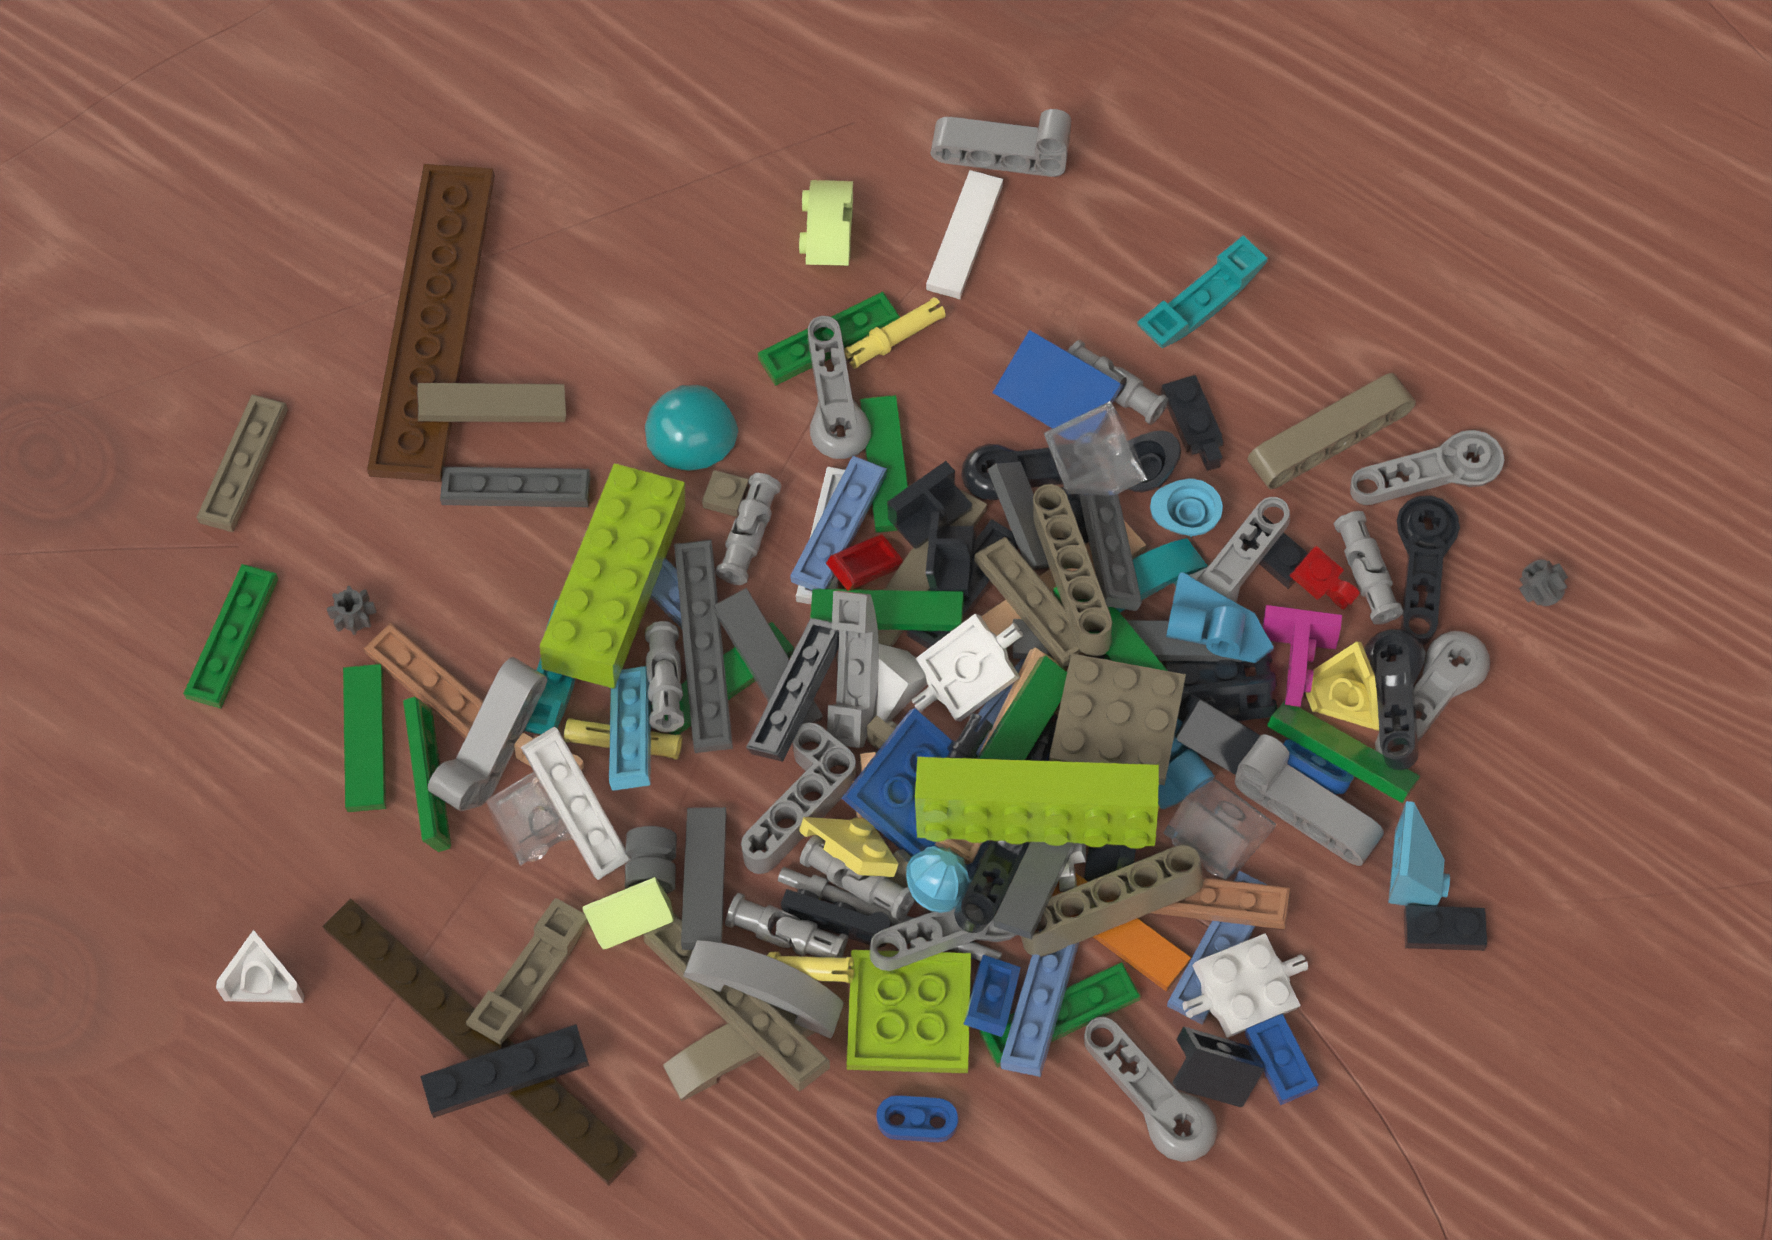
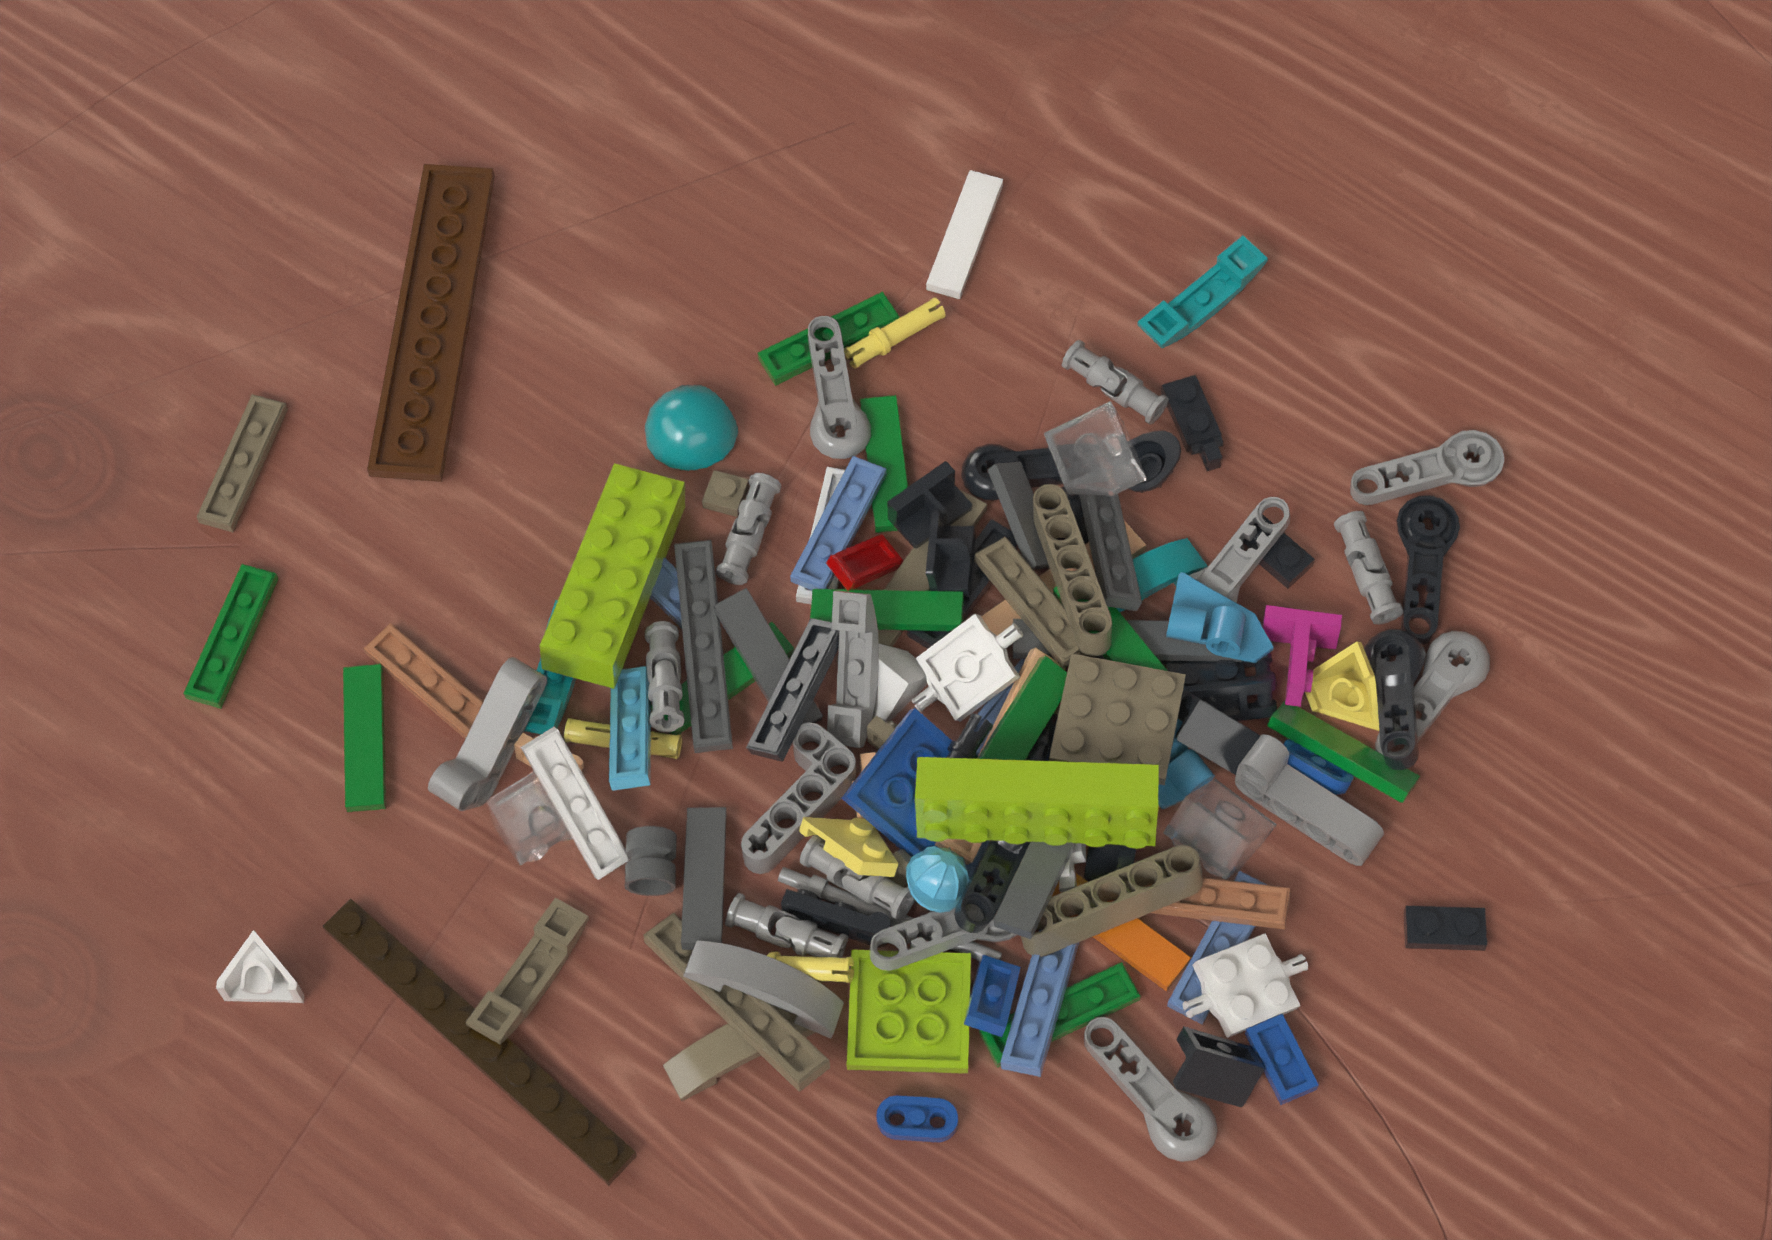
(348, 619): dark grey gear -> none
(424, 762): green tile -> none
(491, 402): dark tan tile -> none
(504, 1071): black plate -> none
(515, 487): dark grey tile -> none
(629, 913): yellowish green slope -> none
(828, 222): yellowish green brick -> none
(1005, 146): light grey beam -> none
(1053, 383): blue tile -> none
(1187, 507): medium azure piece -> none
(1320, 575): red plate -> none
(1331, 431): dark tan beam -> none
(1416, 863): medium azure slope -> none
(1543, 582): dark grey gear -> none

